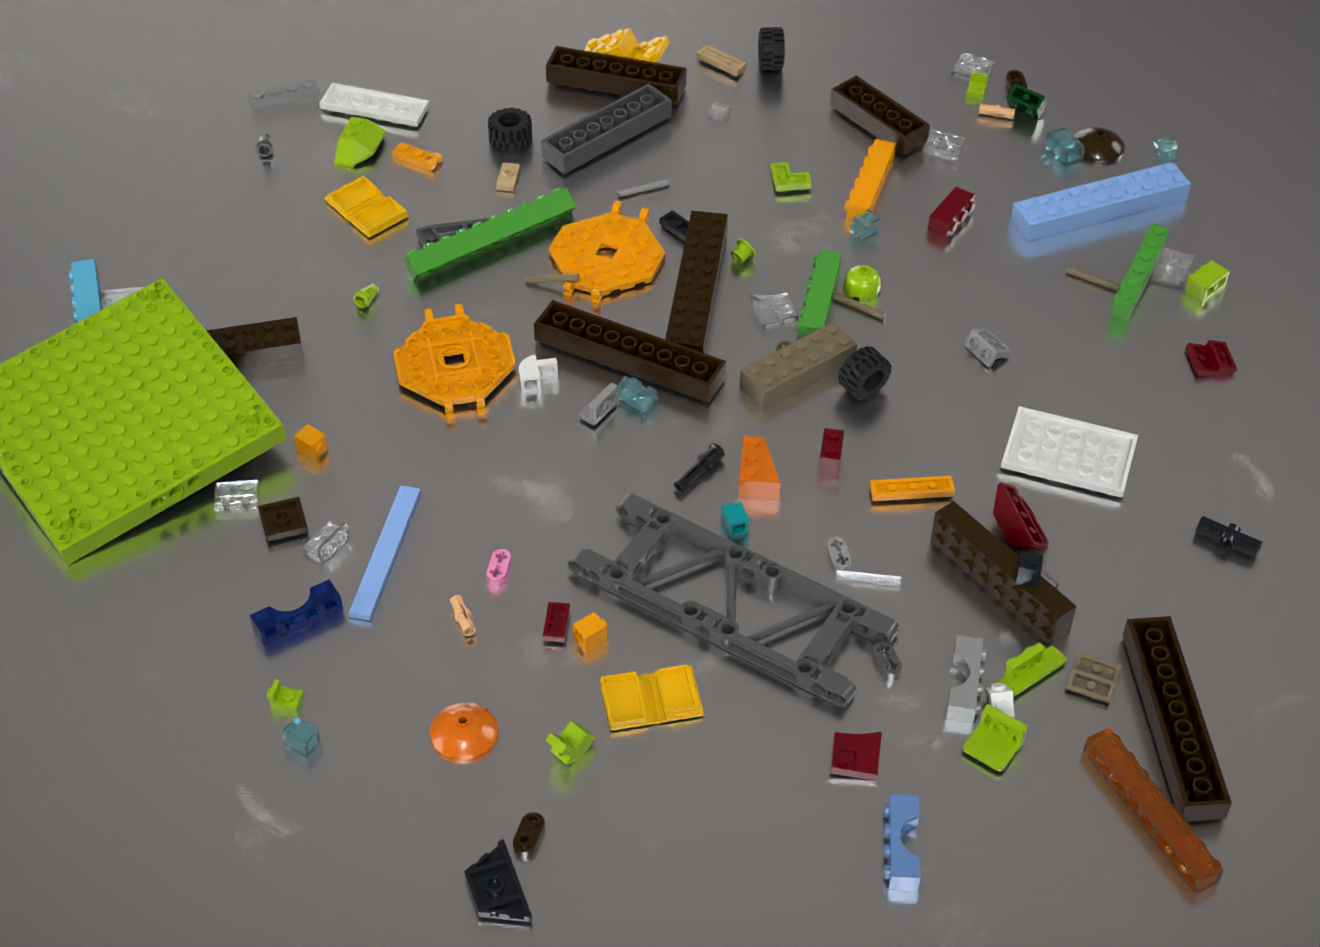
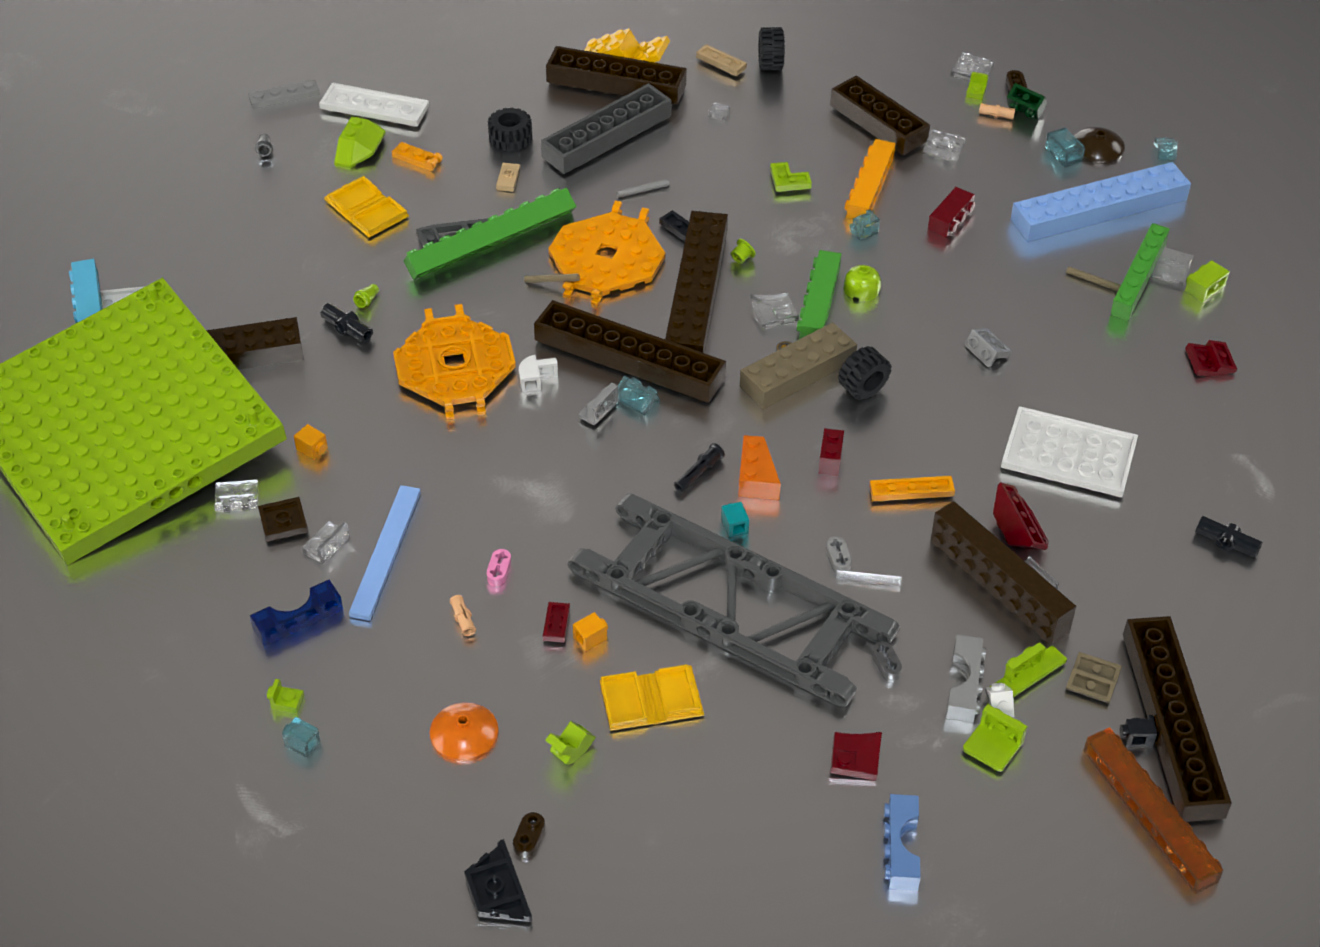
(346, 323): none -> black piece
(859, 306): dark tan bar -> none
(1029, 569): black brick -> none
(1139, 732): none -> black brick

